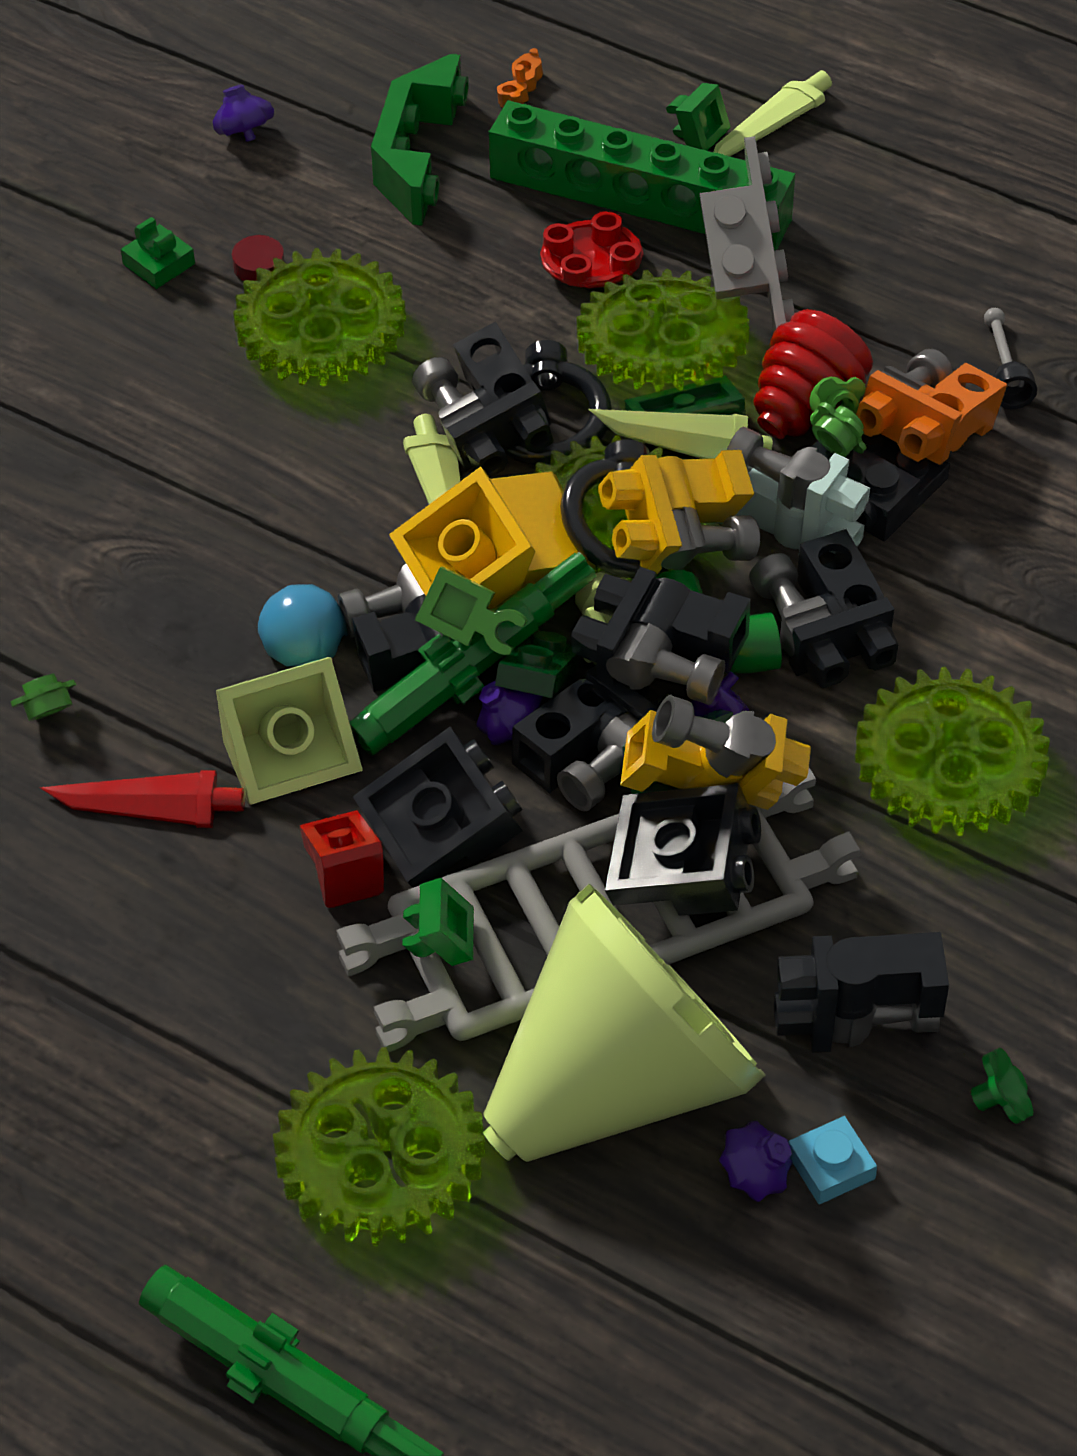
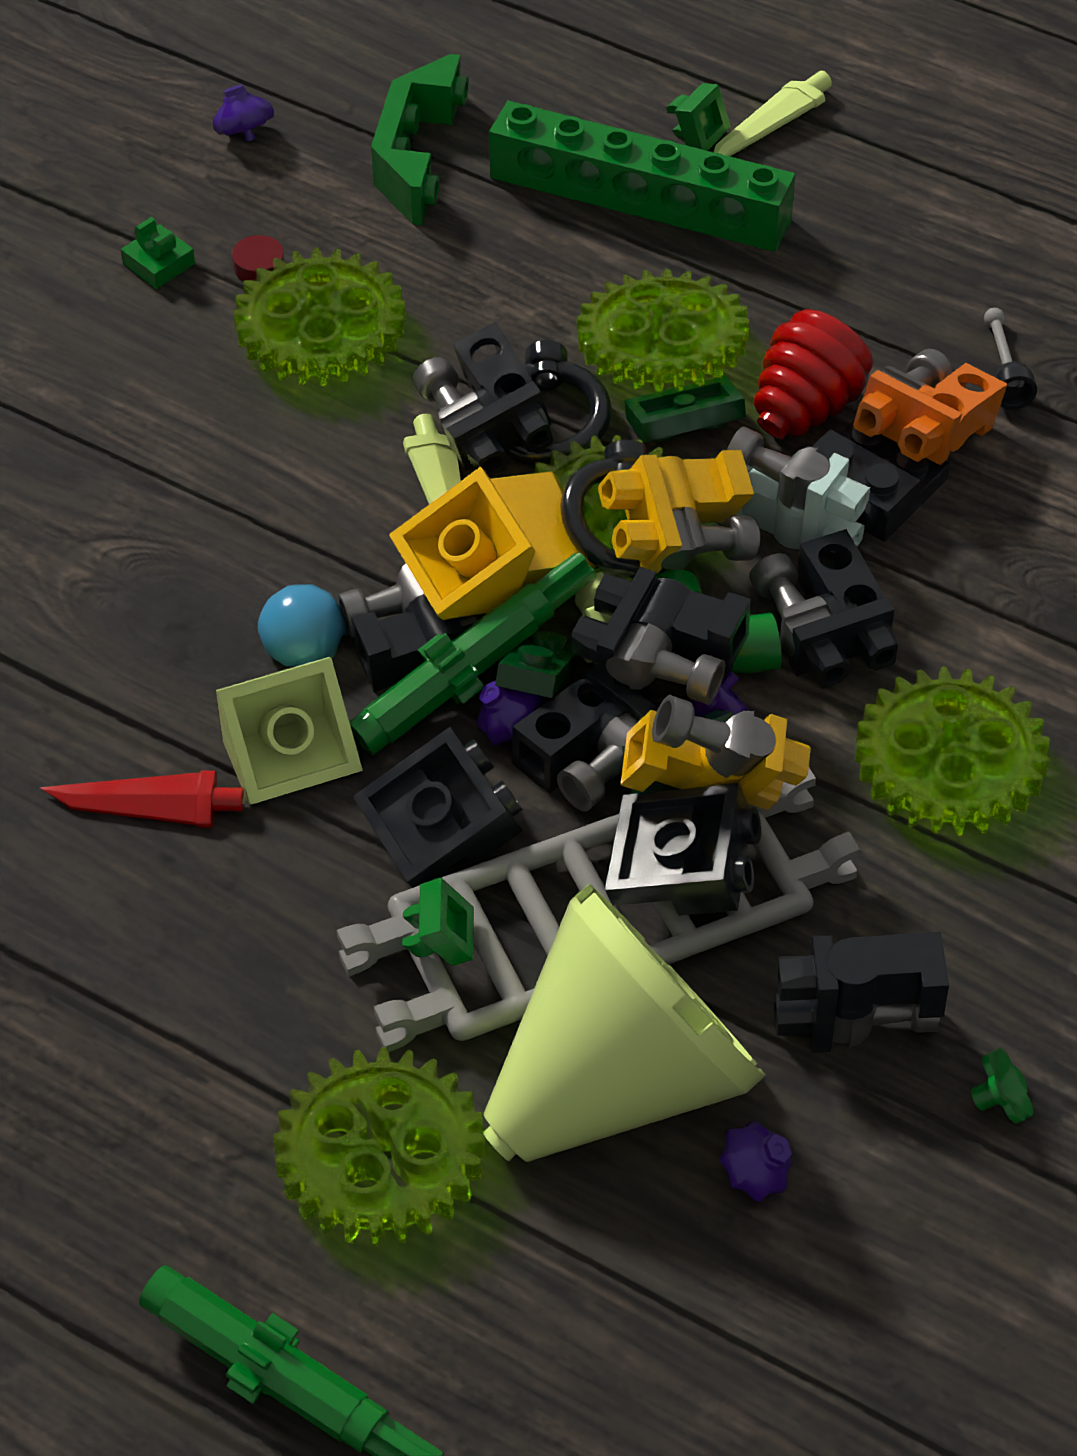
(44, 696): bright green plate -> none
(345, 858): red slope -> none
(461, 609): bright green plate -> none
(525, 73): orange piece -> none
(591, 251): red dish -> none
(685, 433): yellowish green bar -> none
(740, 238): light grey bracket -> none
(832, 391): bright green plate -> none
(832, 1160): medium azure plate -> none
(839, 430): bright green plate -> none

